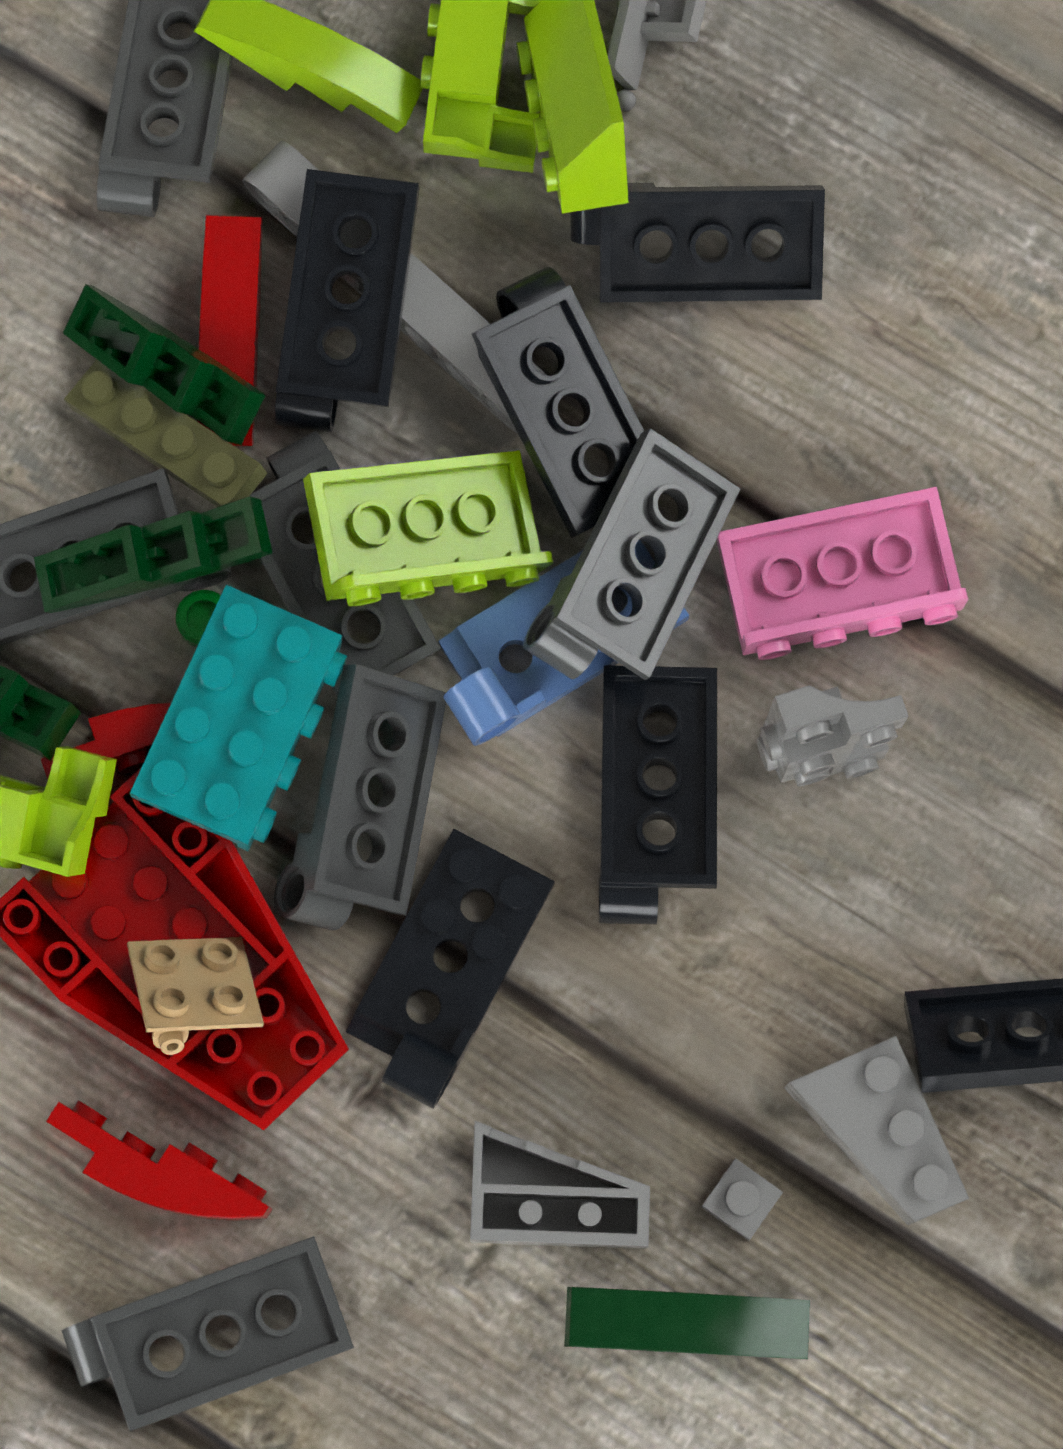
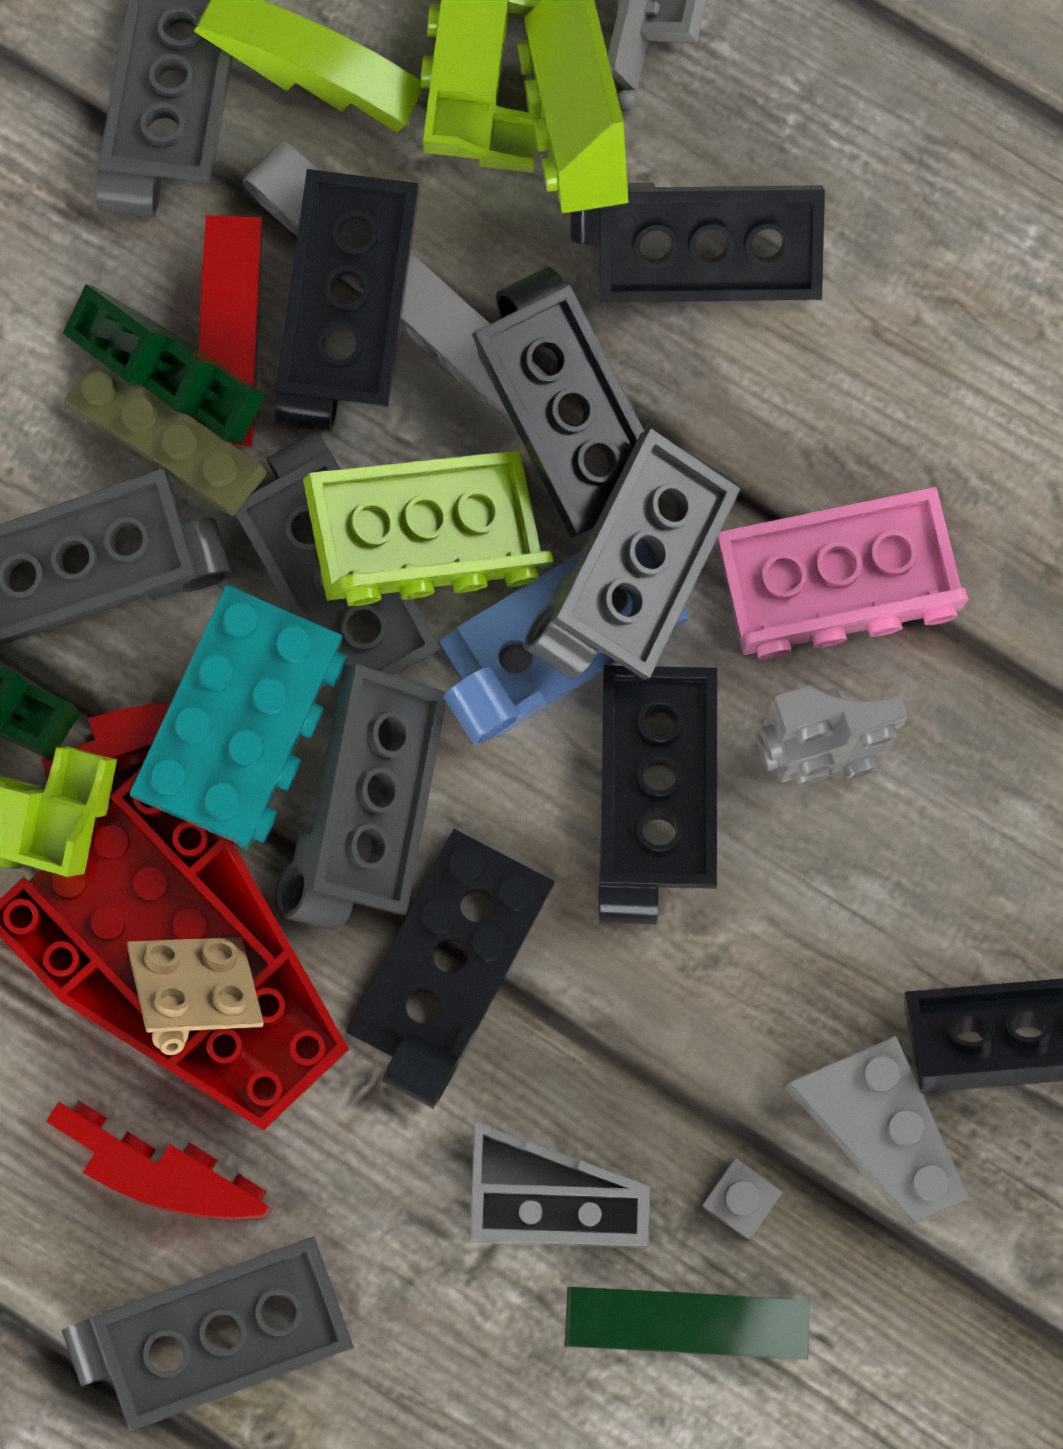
(152, 555): dark green slope -> none
(194, 614): green tile -> none

